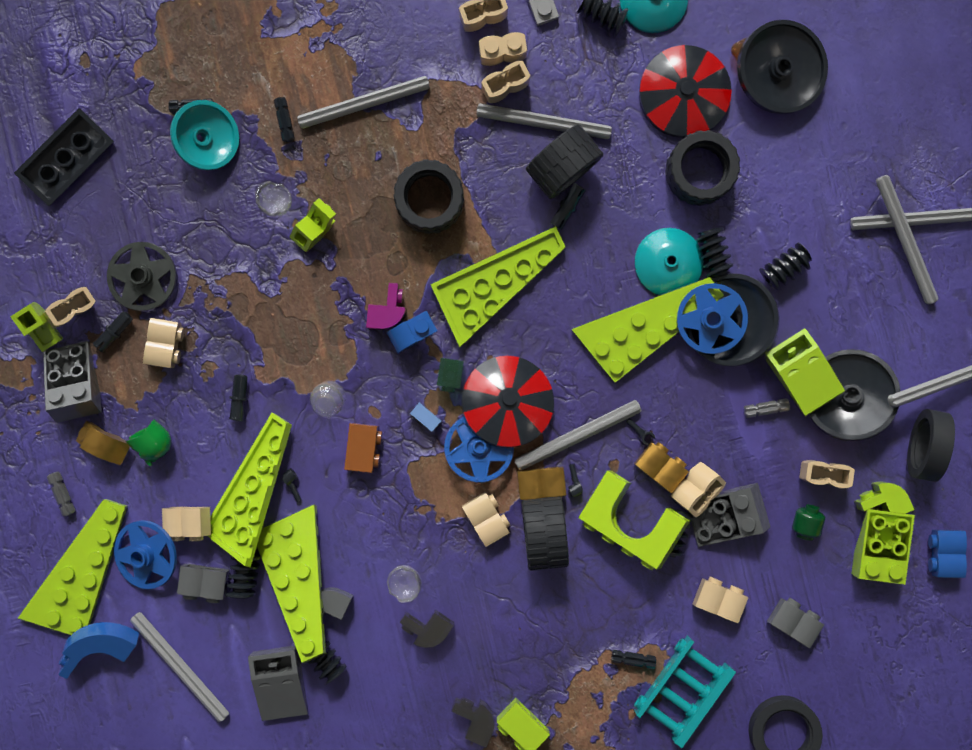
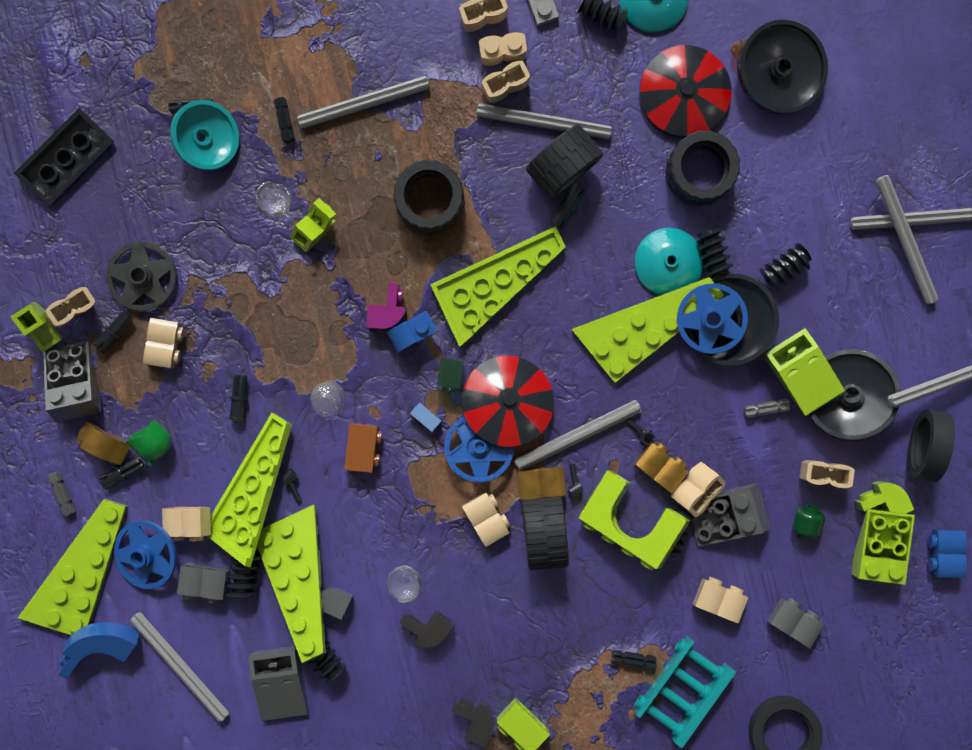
(121, 472): none -> black axle

